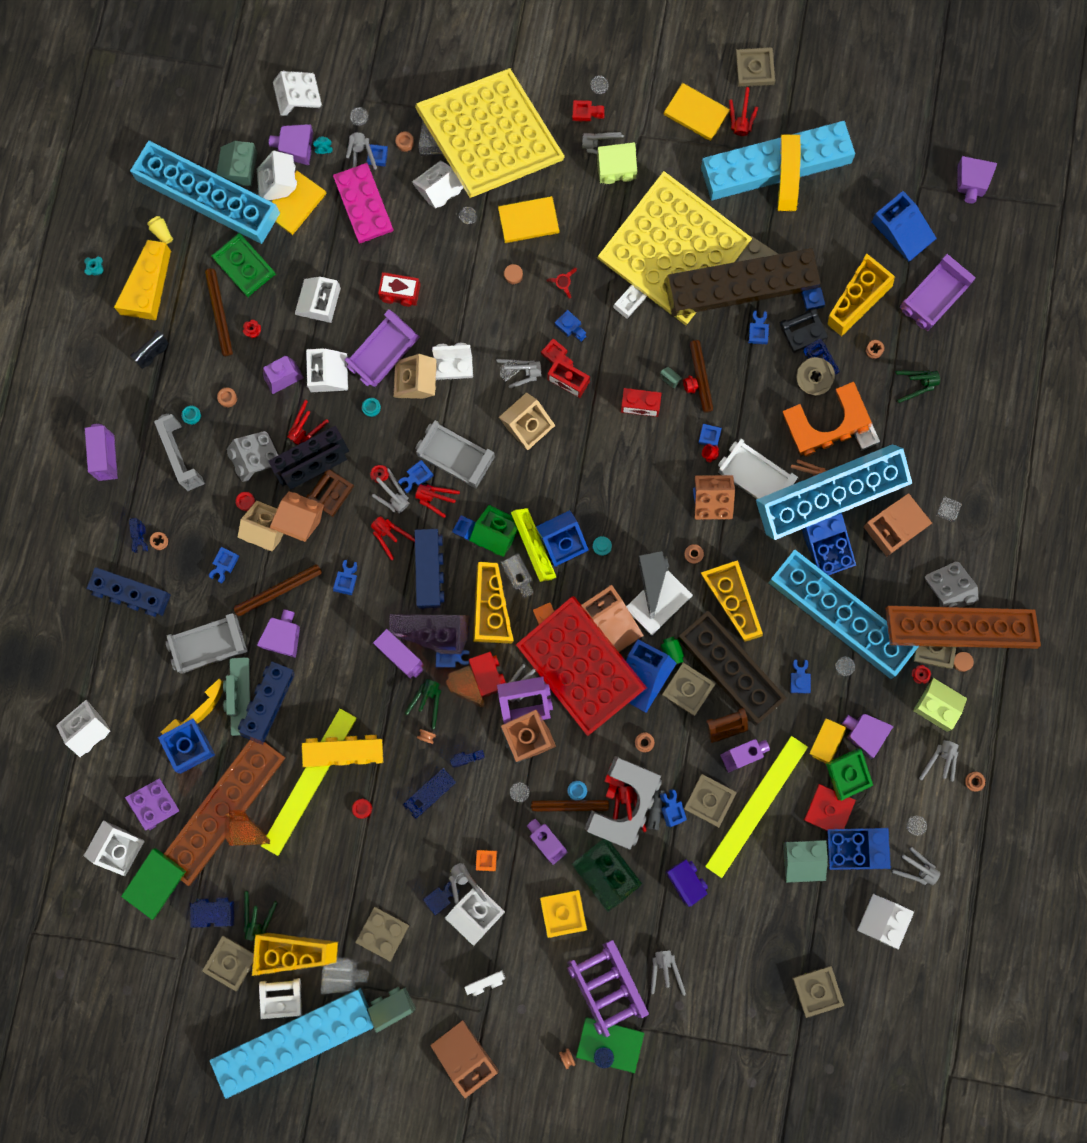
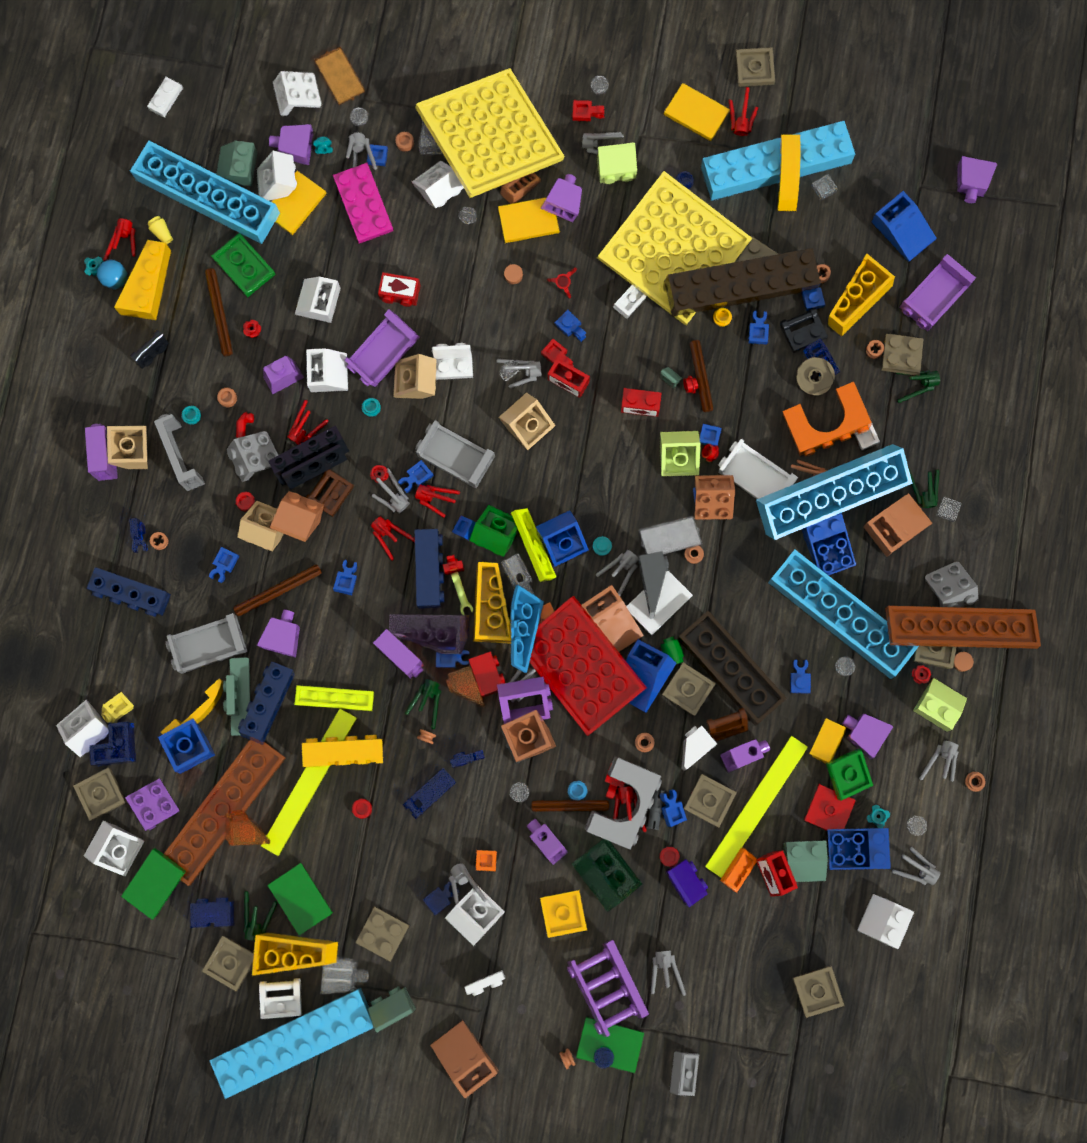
(100, 794): none -> dark tan plate
(112, 274): none -> dark azure hair
(116, 708): none -> light yellow bracket
(120, 746): none -> clear blue brick
(123, 229): none -> red plant
(127, 446): none -> tan slope
(165, 97): none -> white plate
(242, 422): none -> red arm
(300, 899): none -> green tile
(334, 698): none -> neon yellow tile
(339, 75): none -> clear orange piece
(453, 565): none -> red plate
(460, 592): none -> yellowish green arm
(512, 195): none -> nougat slope
(523, 625): none -> dark azure wedge
(564, 198): none -> medium lavender torso
(627, 561): none -> light grey plant
(669, 856): none -> red tile
(671, 536): none -> clear piece
(680, 453): none -> yellowish green slope
(684, 1073): none -> light grey slope
(685, 179): none -> clear blue plate
(695, 746): none -> white slope
(722, 317): none -> yellow plate
(732, 594): yellow wedge -> none
(739, 870): none -> orange plate
(776, 873): none -> red brick
(823, 267): none -> nougat bush
(824, 187): none -> clear plate
(880, 822): none -> teal plate
(902, 354): none -> dark tan plate
(929, 498): none -> dark green plant

